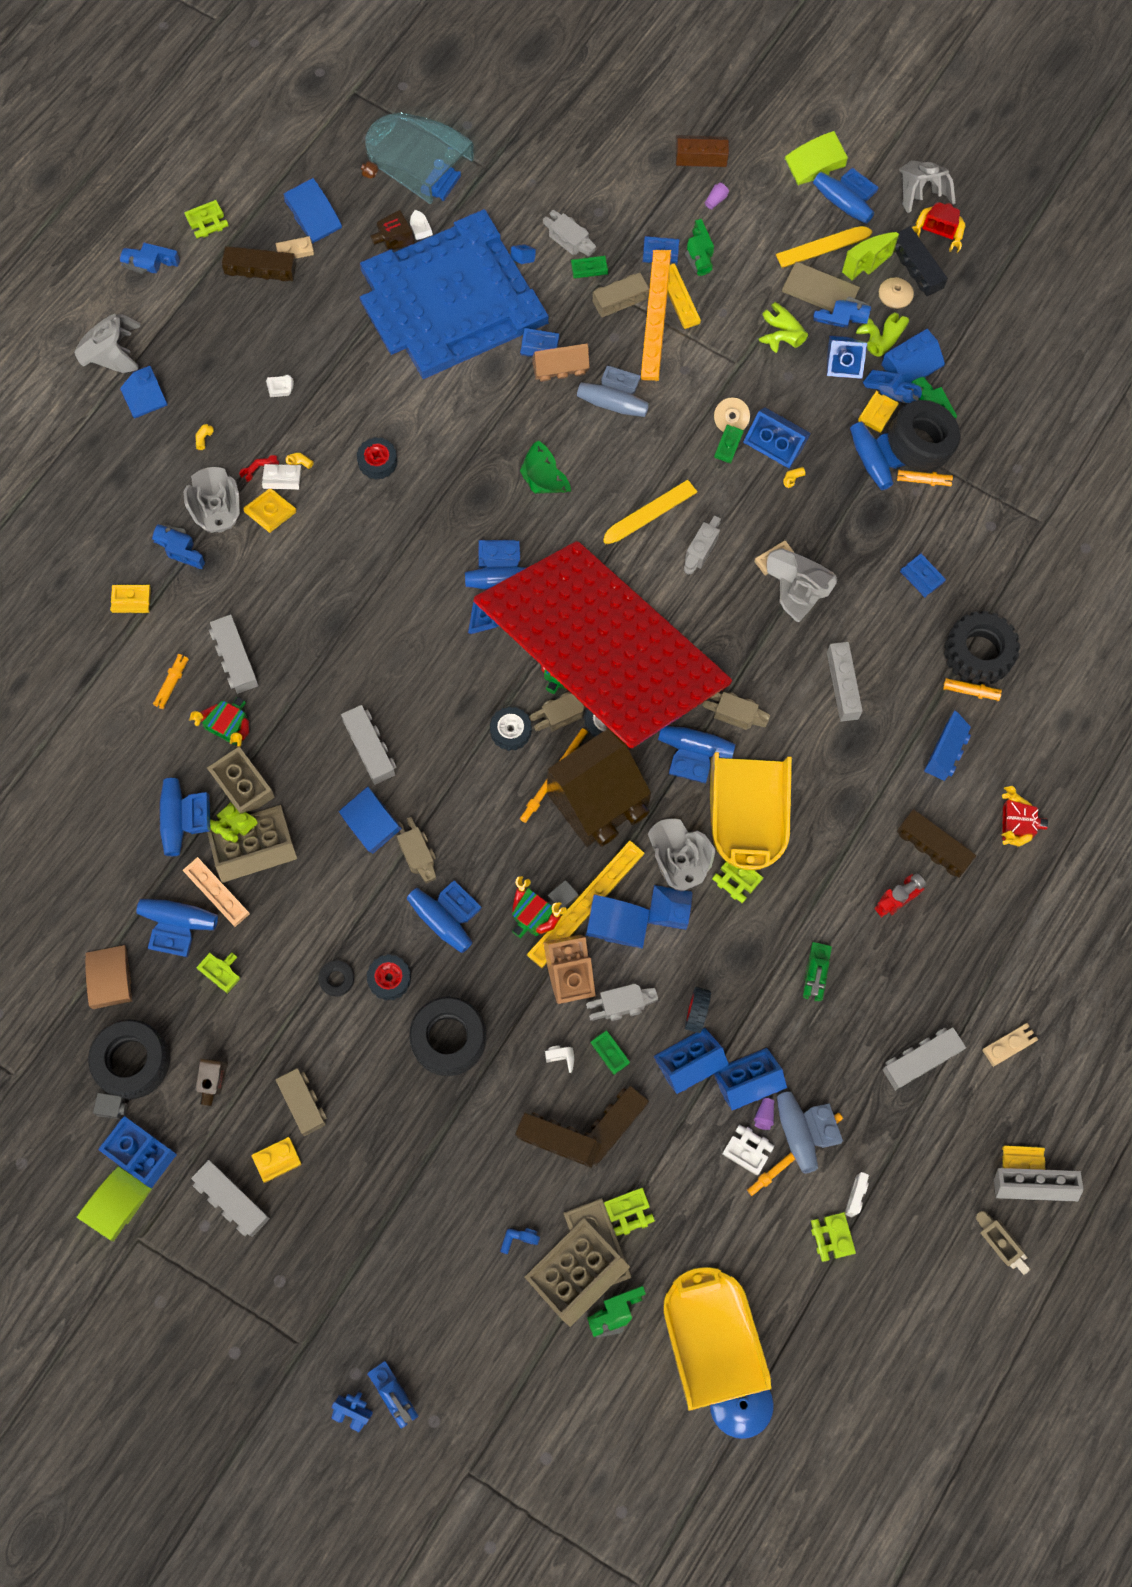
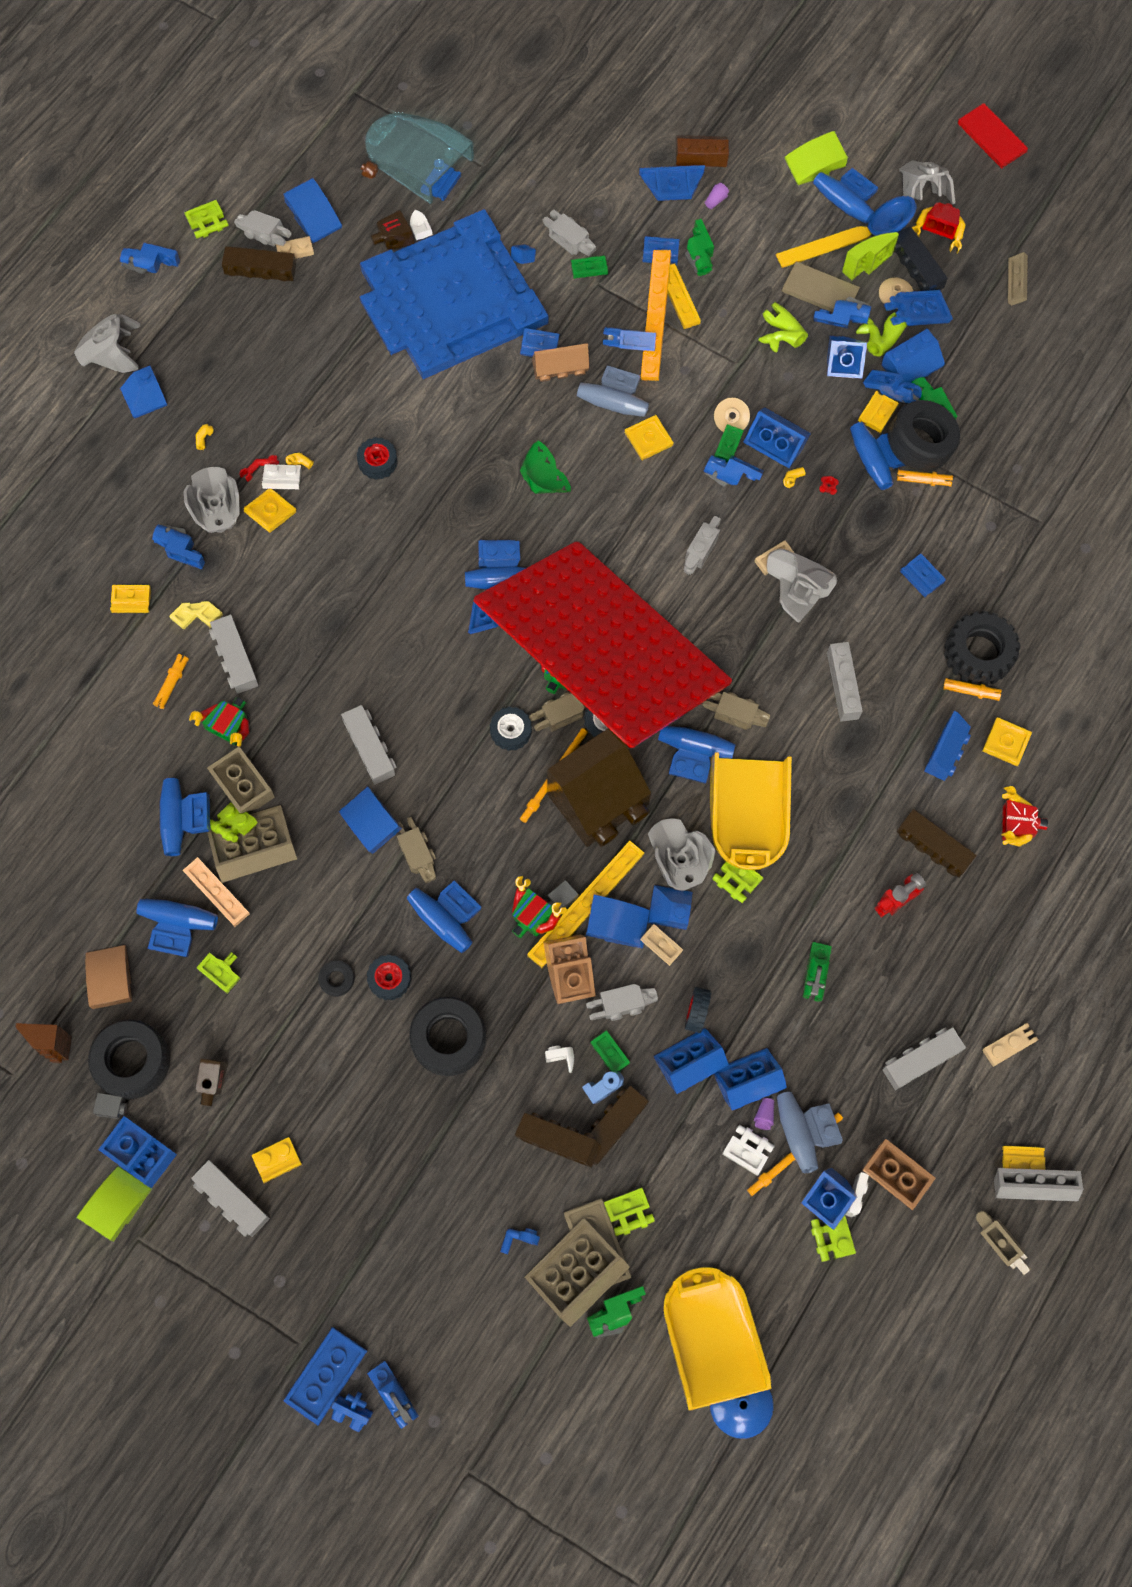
(47, 1040): none -> reddish brown slope
(188, 612): none -> light yellow tile
(262, 228): none -> light grey hinge
(280, 385): white plate -> none
(301, 1101): dark tan brick -> none
(325, 1376): none -> blue tile
(610, 1083): none -> medium blue leg
(620, 294): dark tan brick -> none
(630, 339): none -> plate
(649, 437): none -> yellow tile
(649, 512): yellow piece -> none
(661, 944): none -> tan plate
(672, 182): none -> blue wing
(731, 472): none -> blue plate
(829, 480): none -> red plate
(830, 1198): none -> blue slope
(892, 216): none -> blue dish
(898, 1174): none -> medium nougat slope
(919, 308): none -> blue tile
(992, 135): none -> red tile
(1007, 741): none -> yellow plate
(1017, 279): none -> dark tan plate

